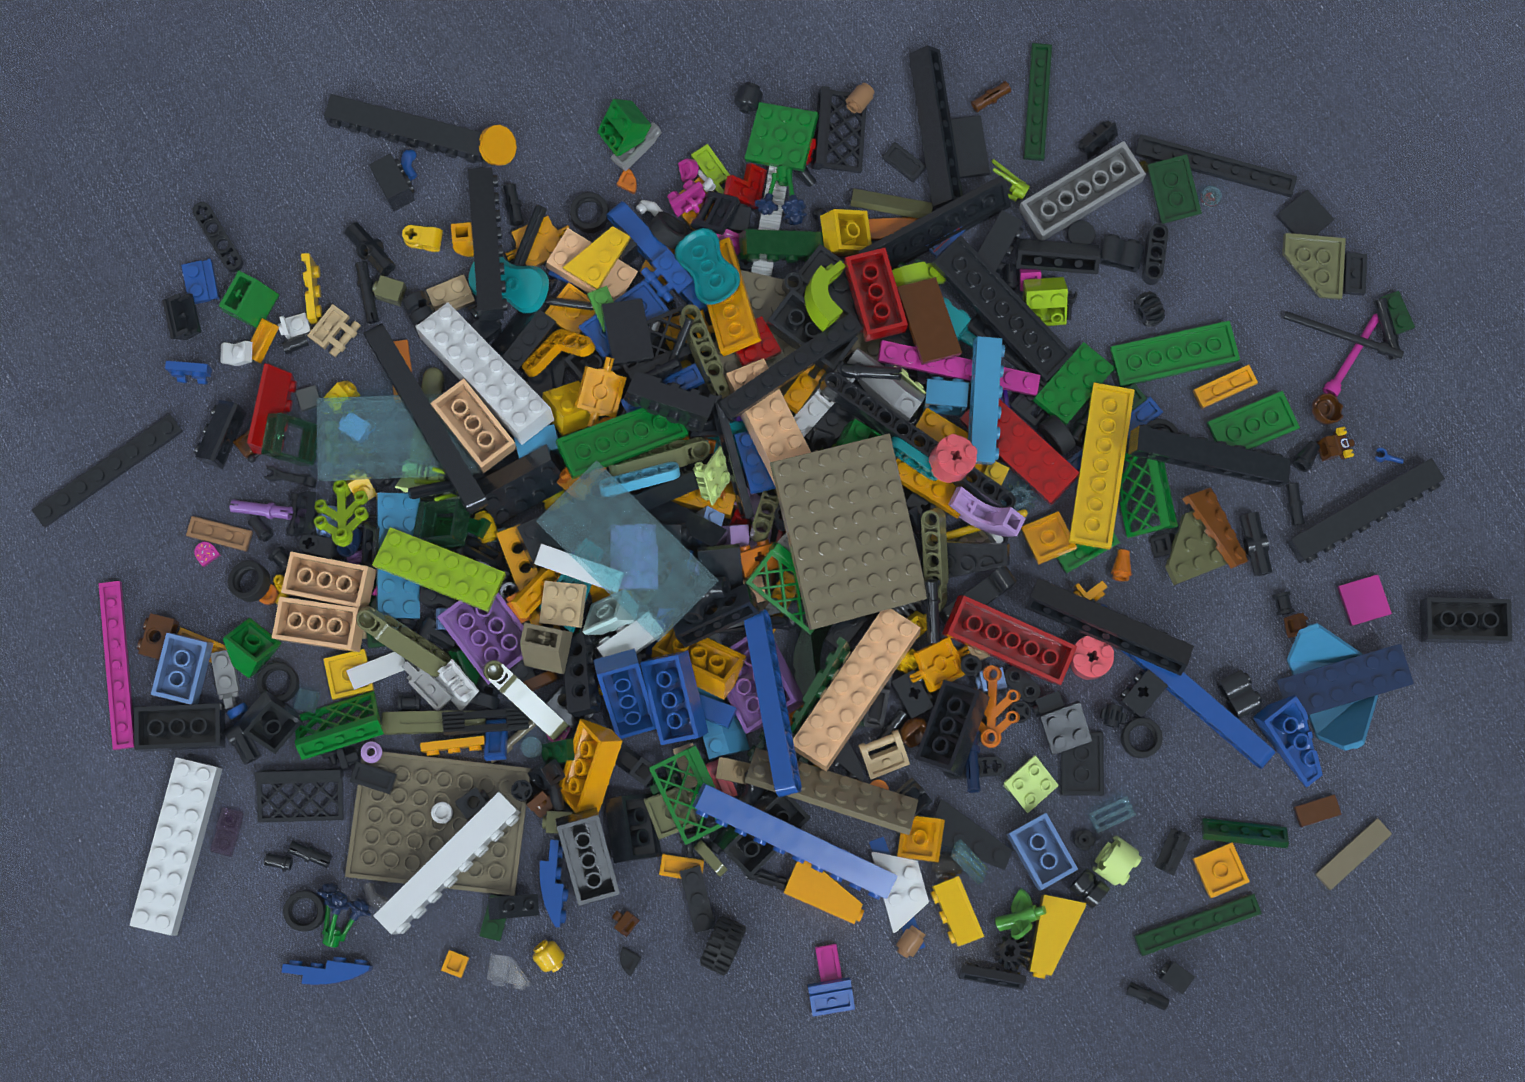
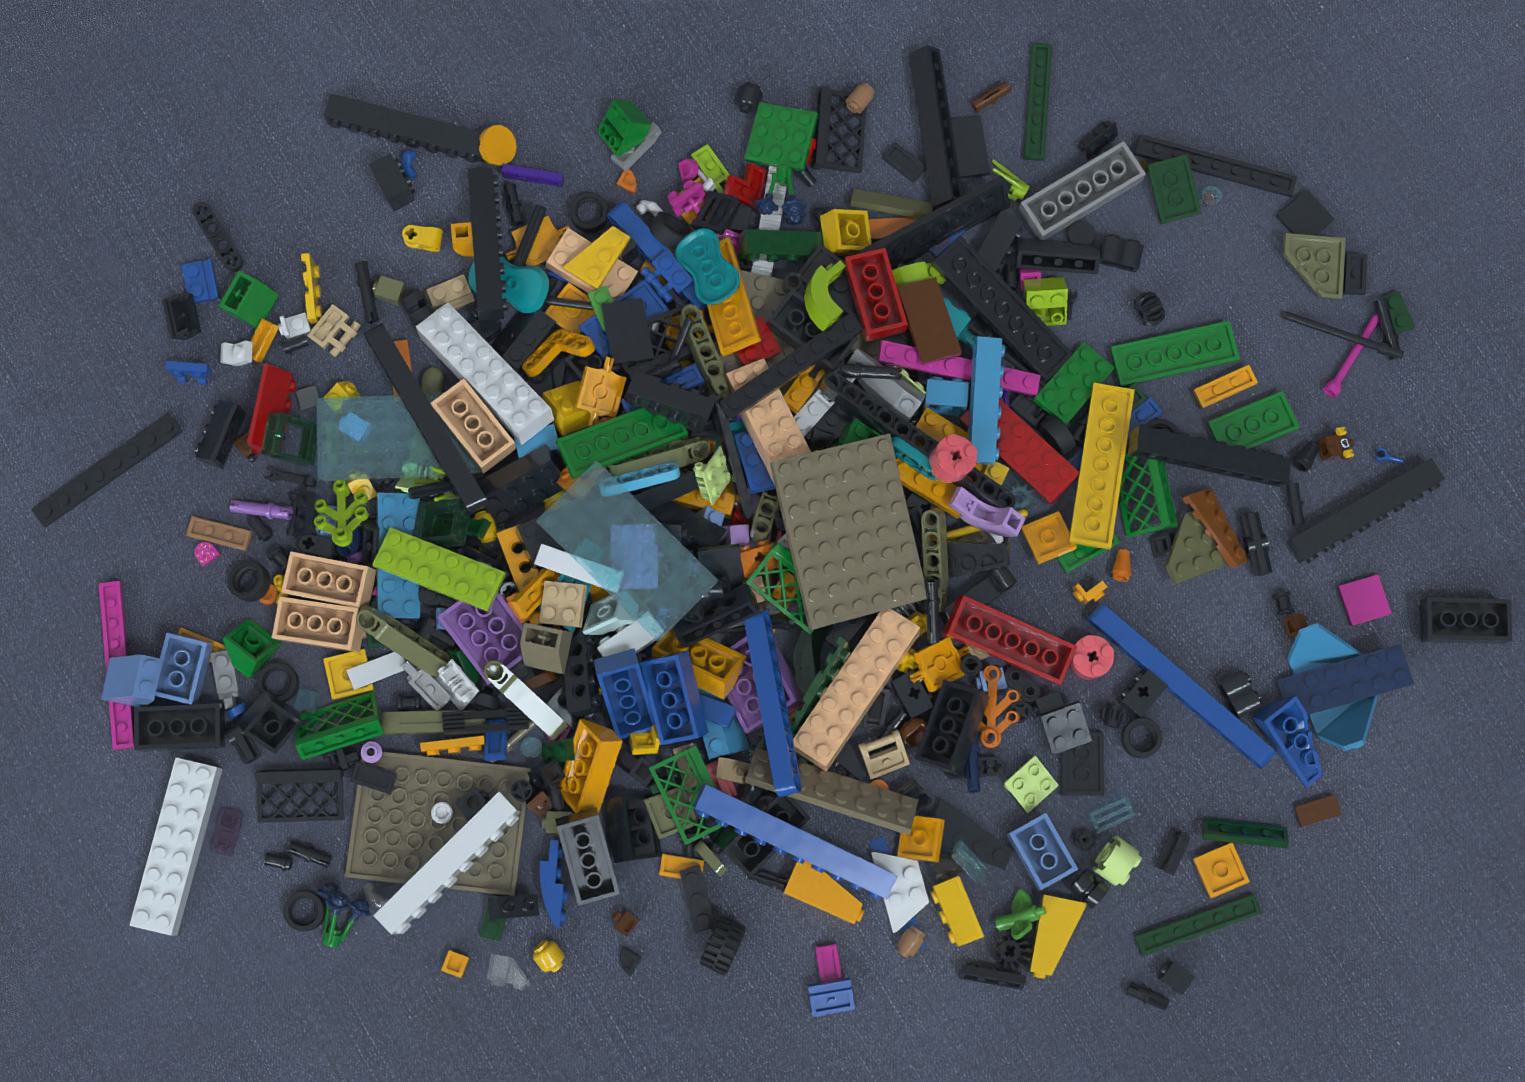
(131, 680): none -> medium blue slope
(152, 625): reddish brown brick -> none
(335, 970): blue slope -> none
(370, 249): black piece -> none
(533, 175): none -> dark purple tile
(645, 742): none -> yellow bracket
(1109, 627): black brick -> none
(1158, 245): black beam -> none
(1327, 409): reddish brown hair -> none
(1353, 854): dark tan tile -> none

